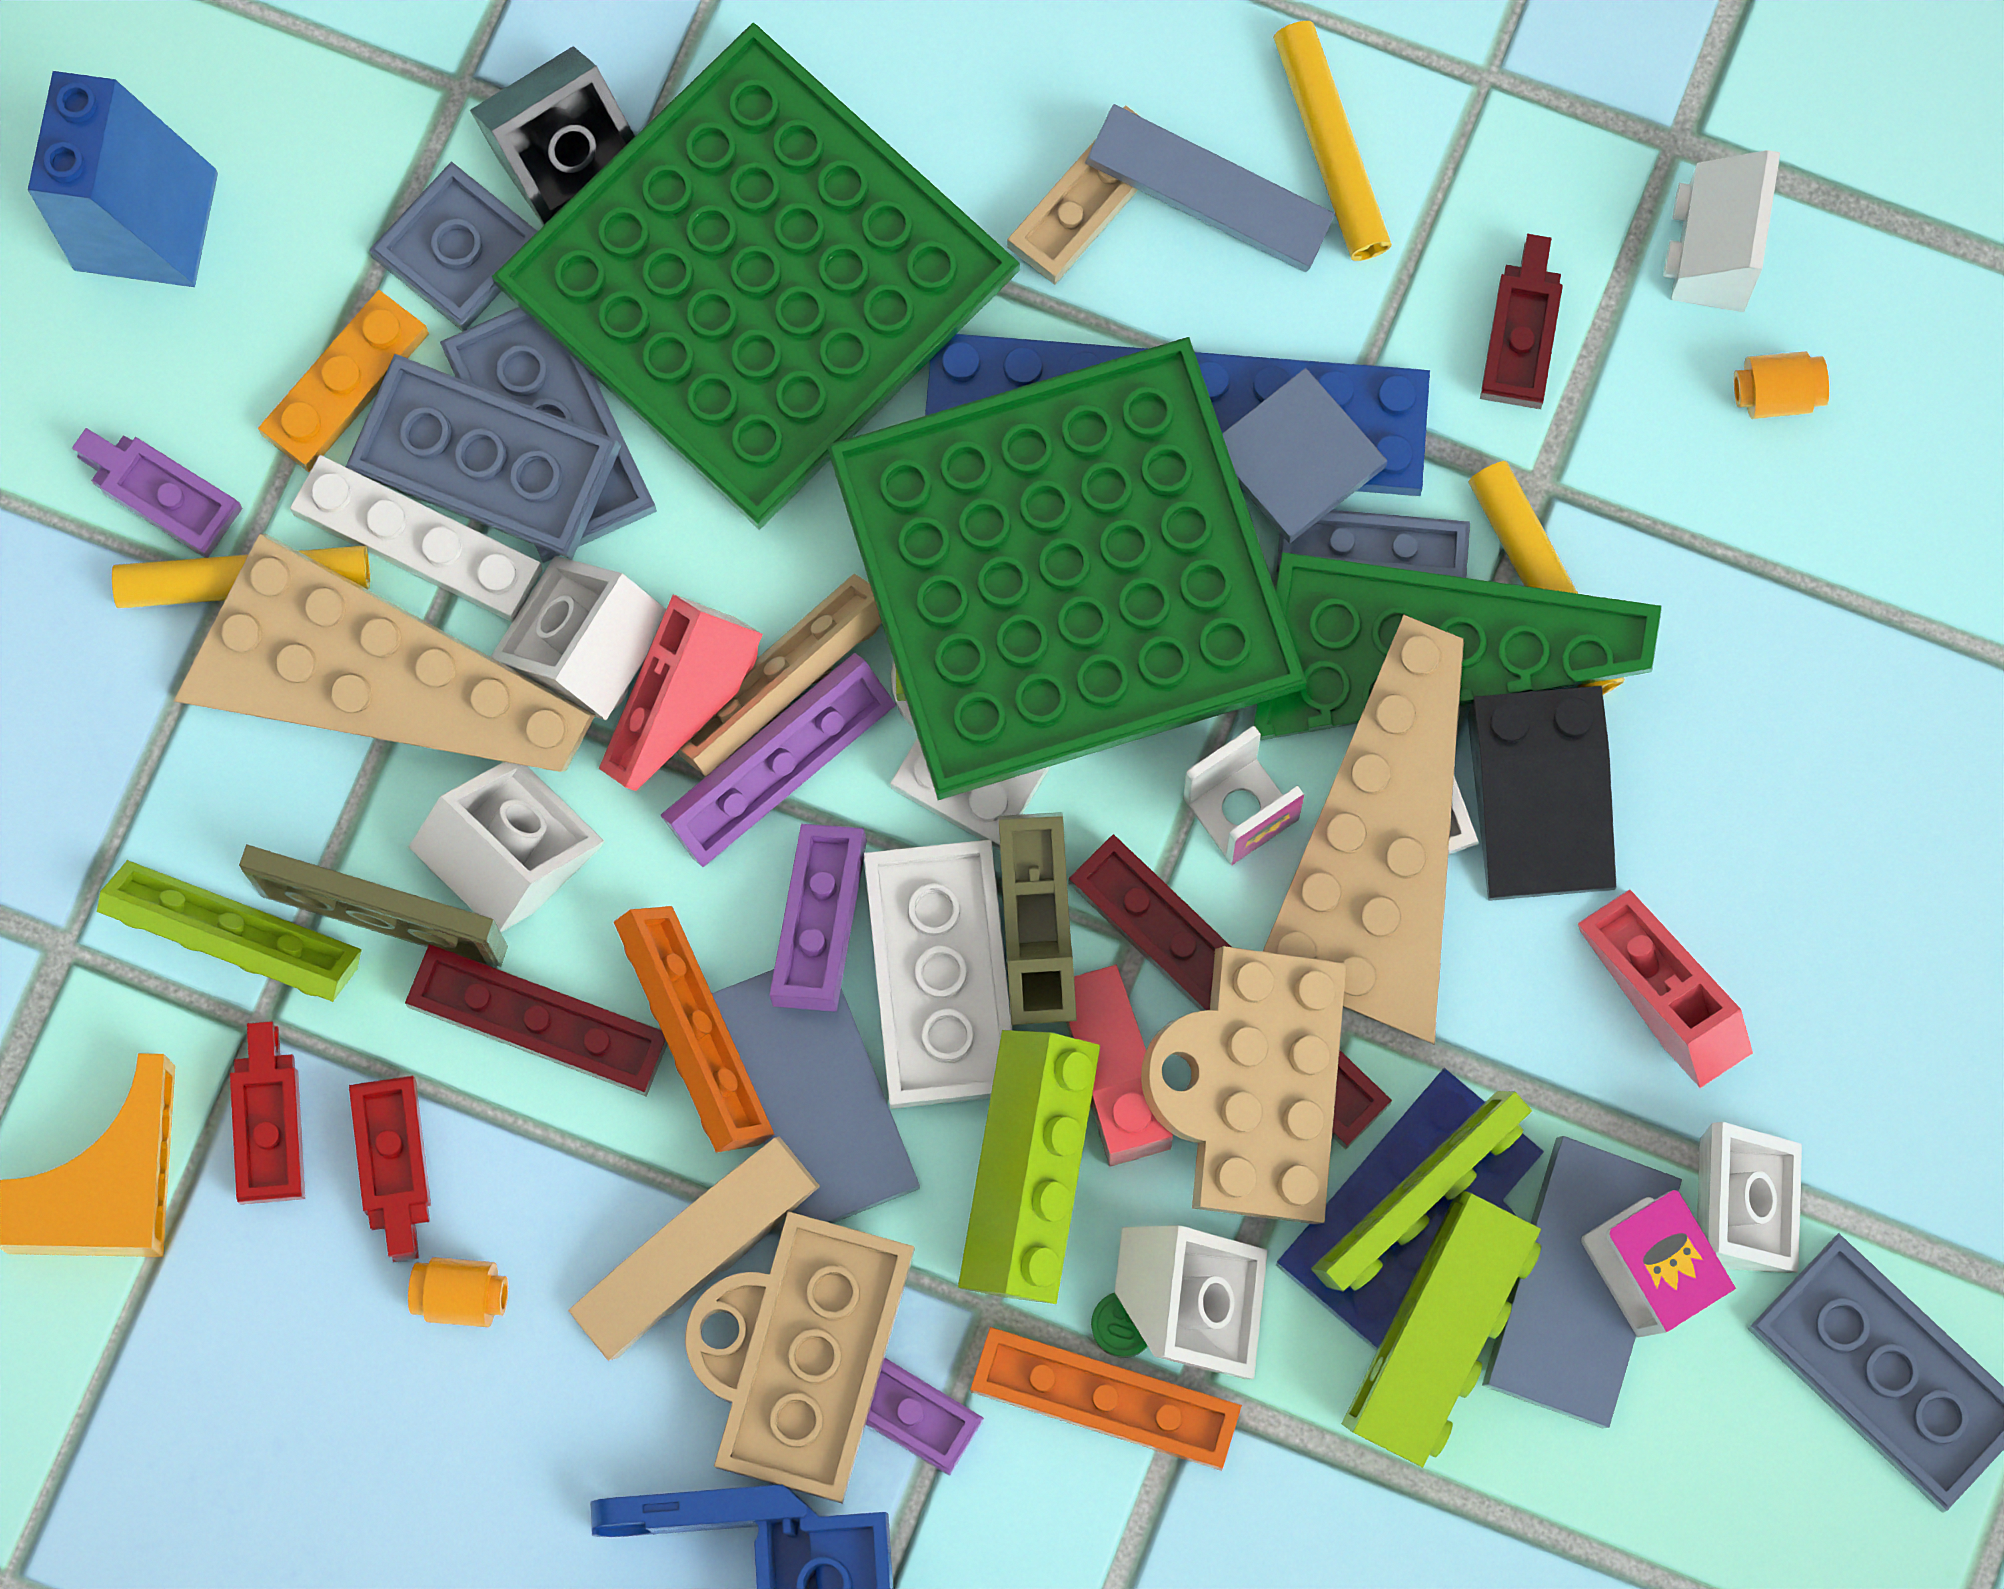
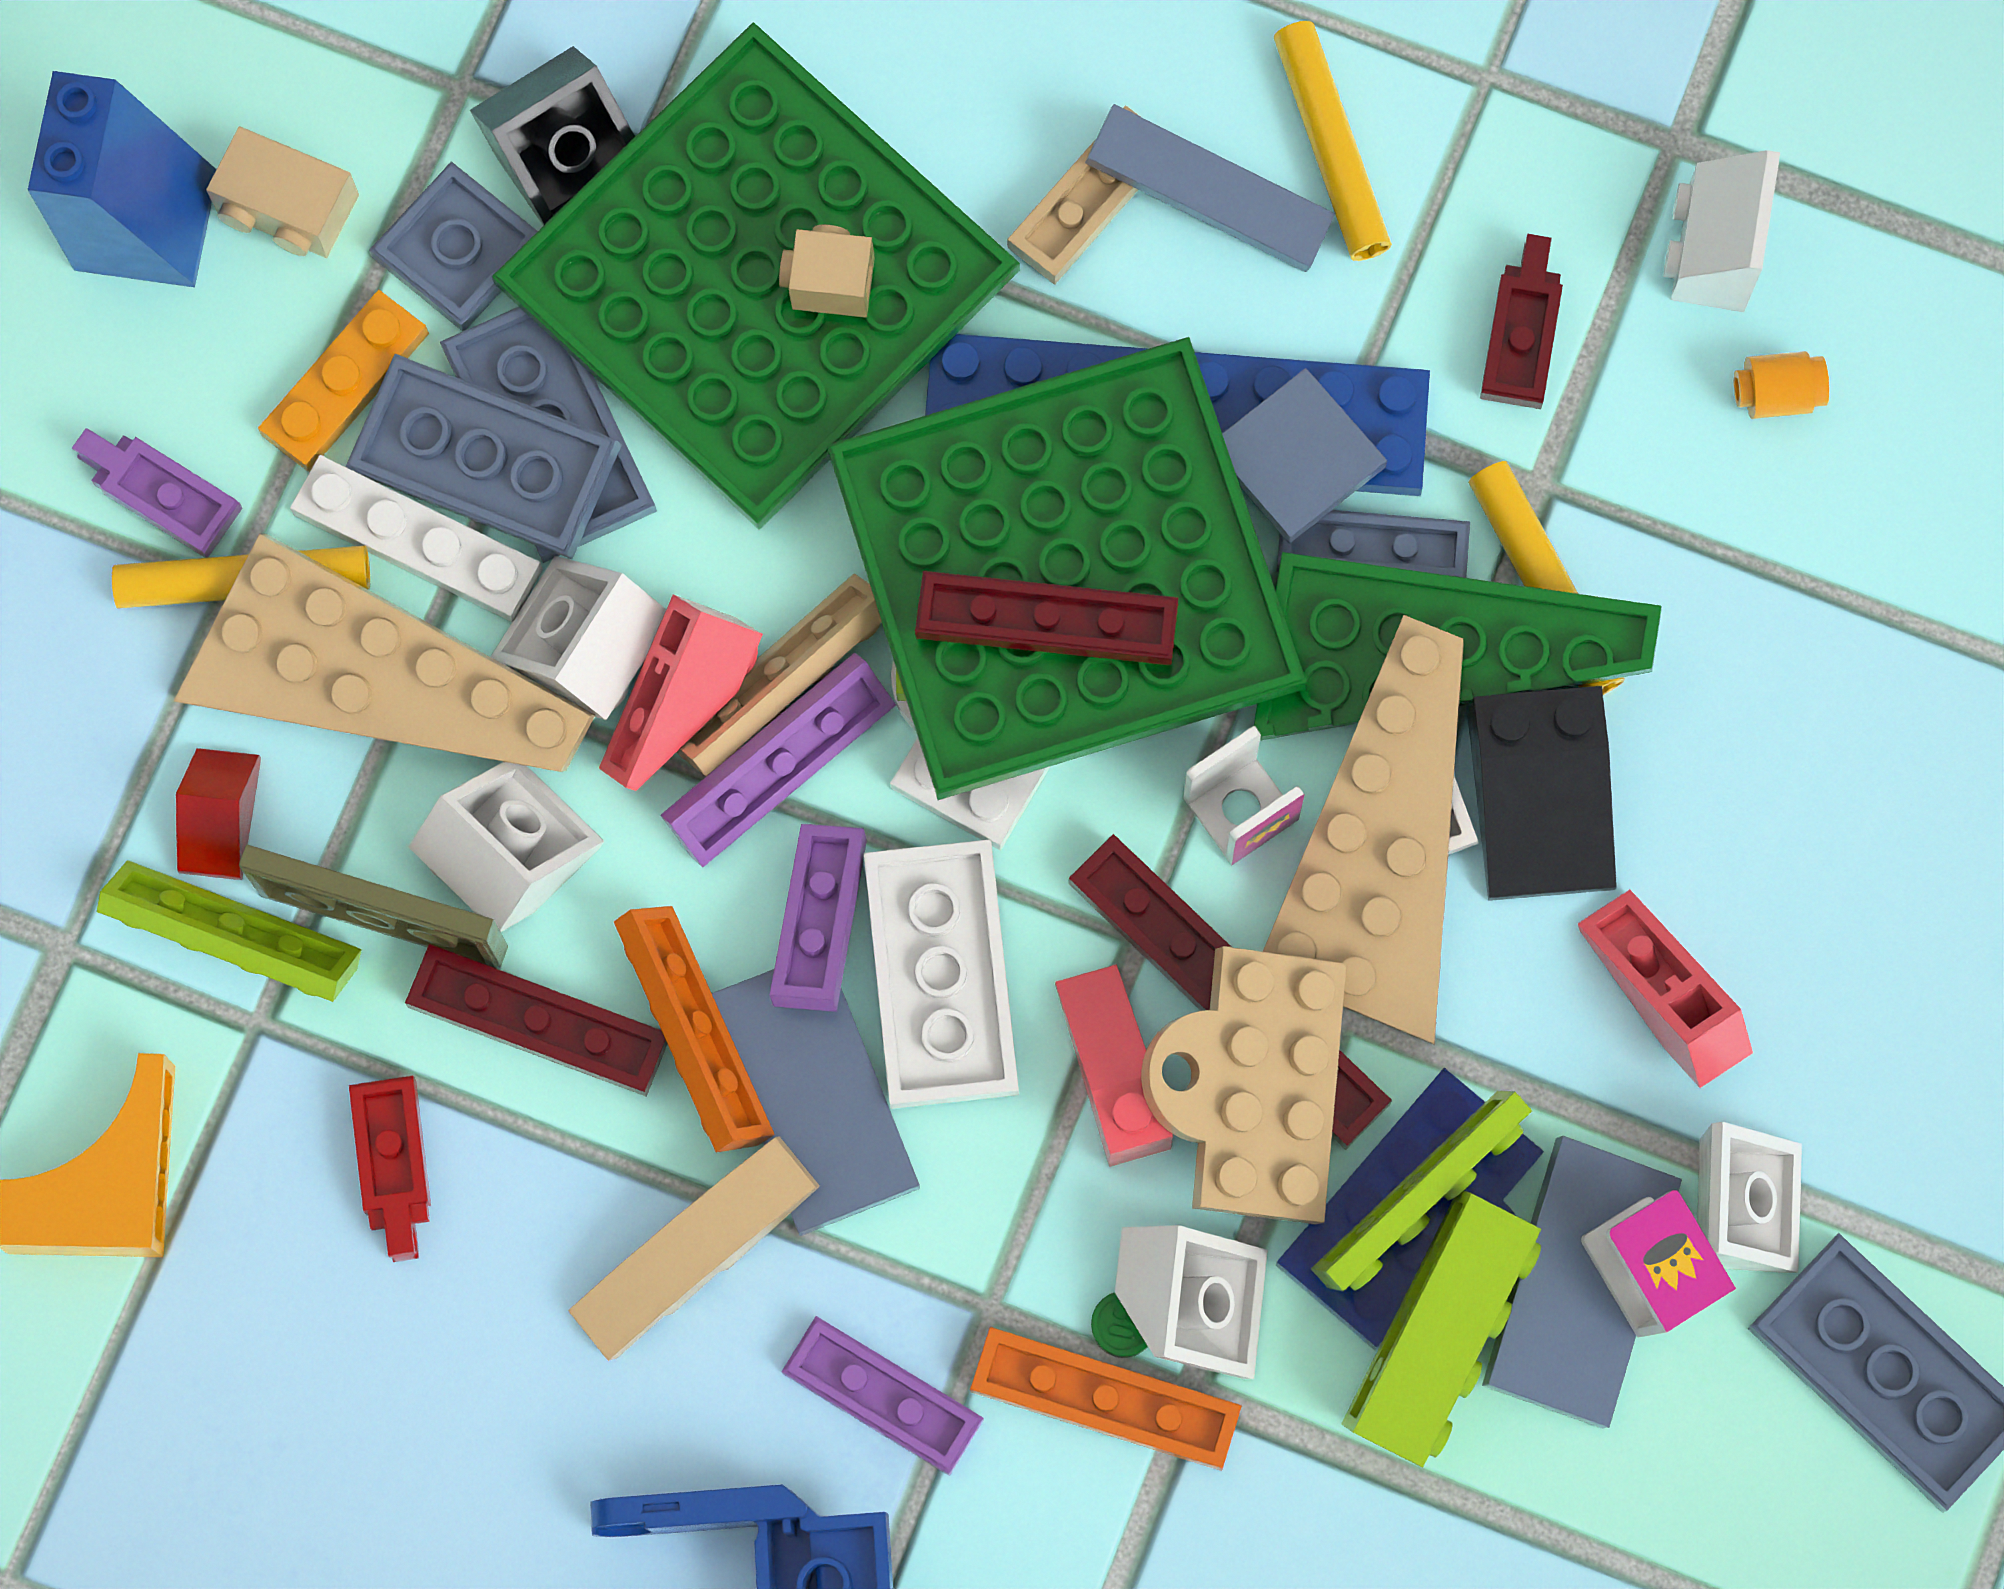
(215, 812): none -> red slope
(266, 1121): red hinge -> none
(282, 194): none -> tan brick
(457, 1292): light orange brick -> none
(802, 1353): tan plate -> none
(829, 271): none -> tan brick
(1029, 1166): lime brick -> none
(1037, 918): olive arch -> none
(1047, 618): none -> dark red tile

